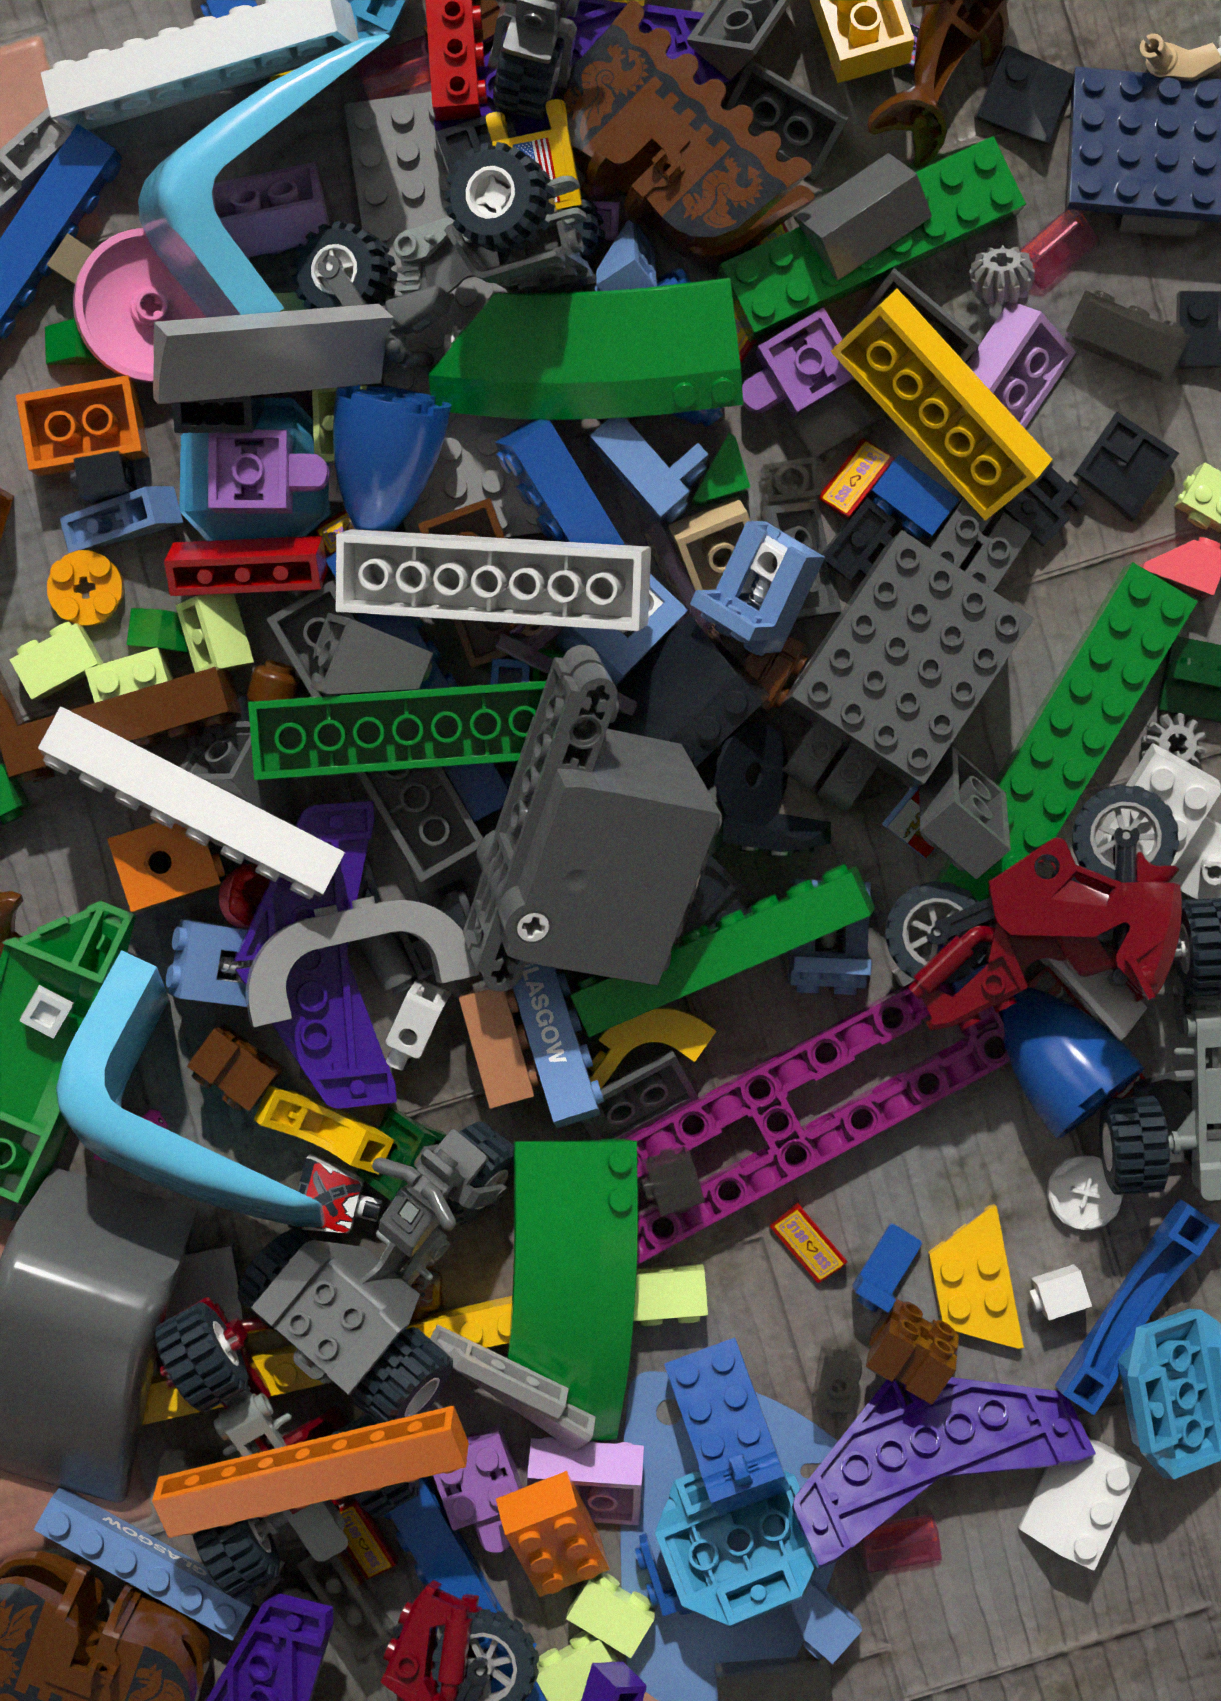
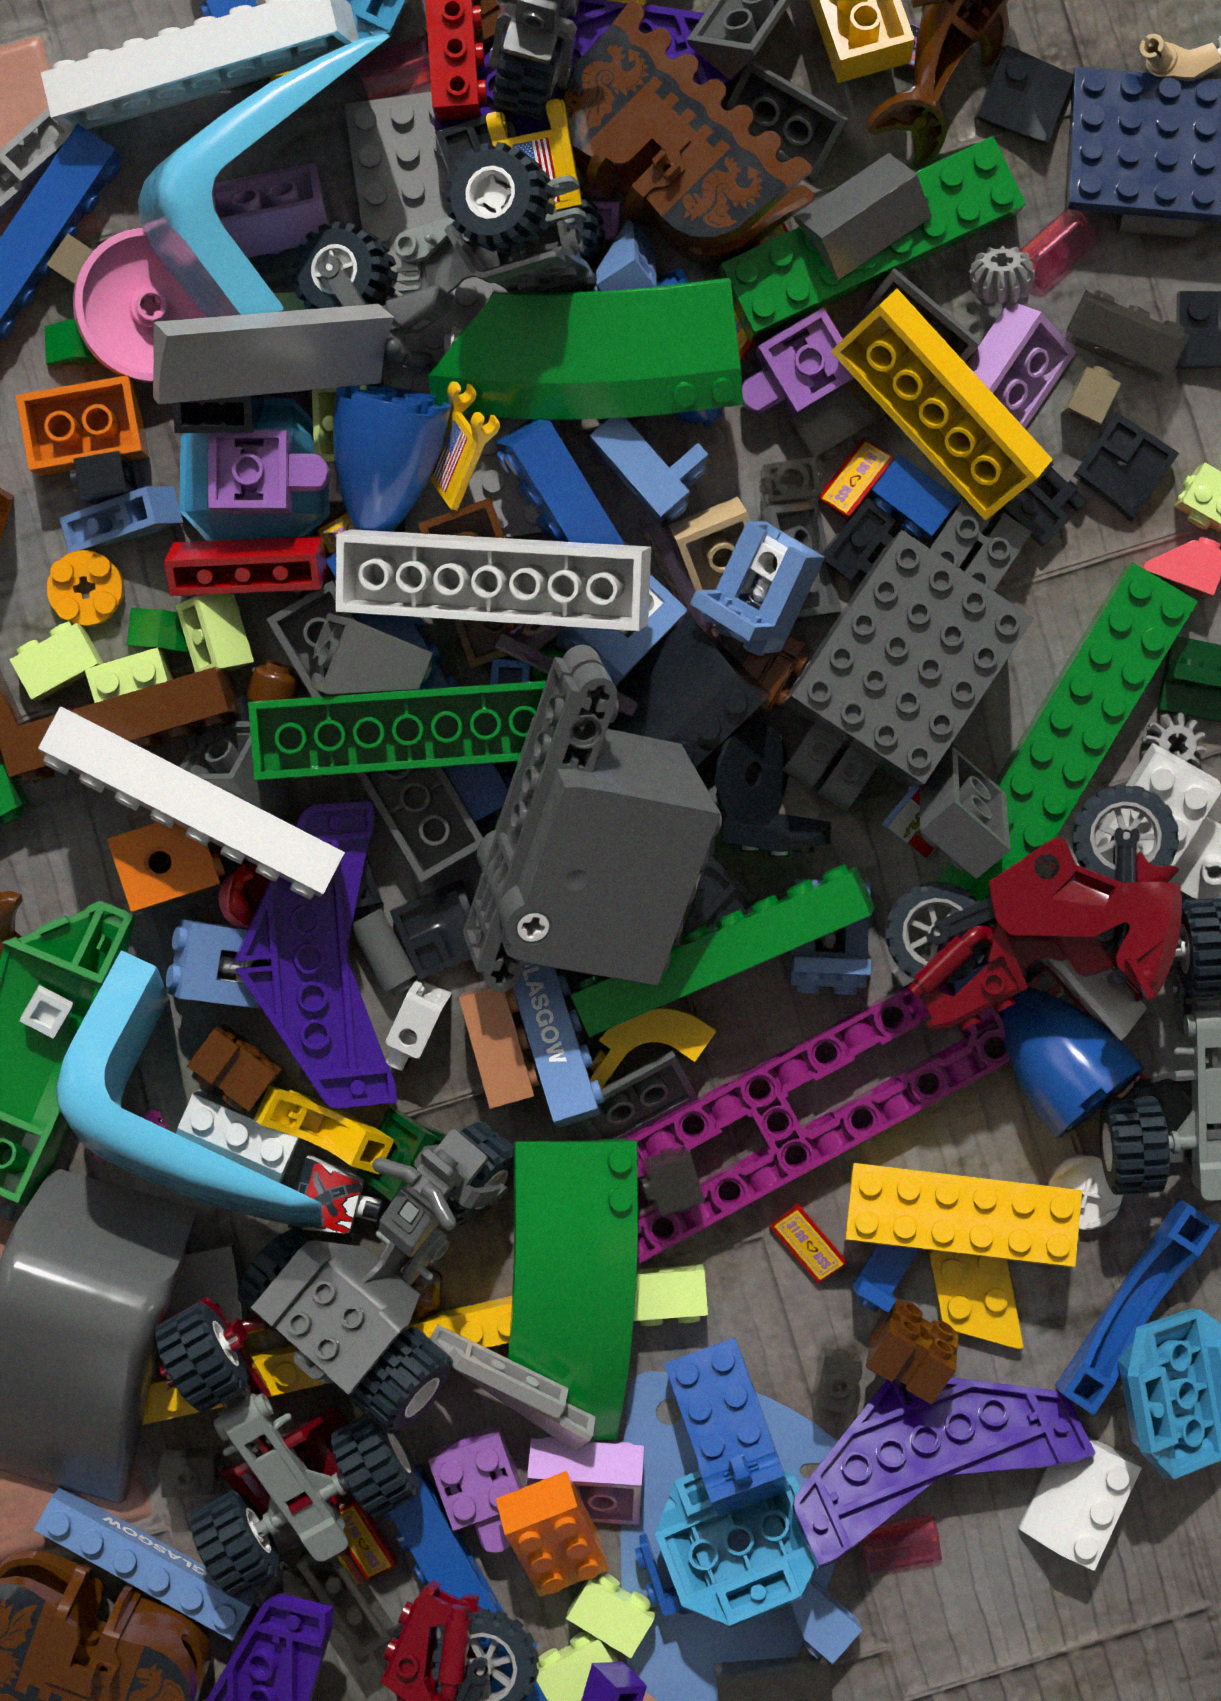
(236, 1135): none -> white slope
(270, 968): light grey arch -> none
(311, 1472): orange brick -> none
(461, 446): none -> yellow flag
(725, 476): green slope -> none
(963, 1215): none -> yellow brick
(1059, 1292): white brick -> none
(1091, 396): none -> dark tan brick

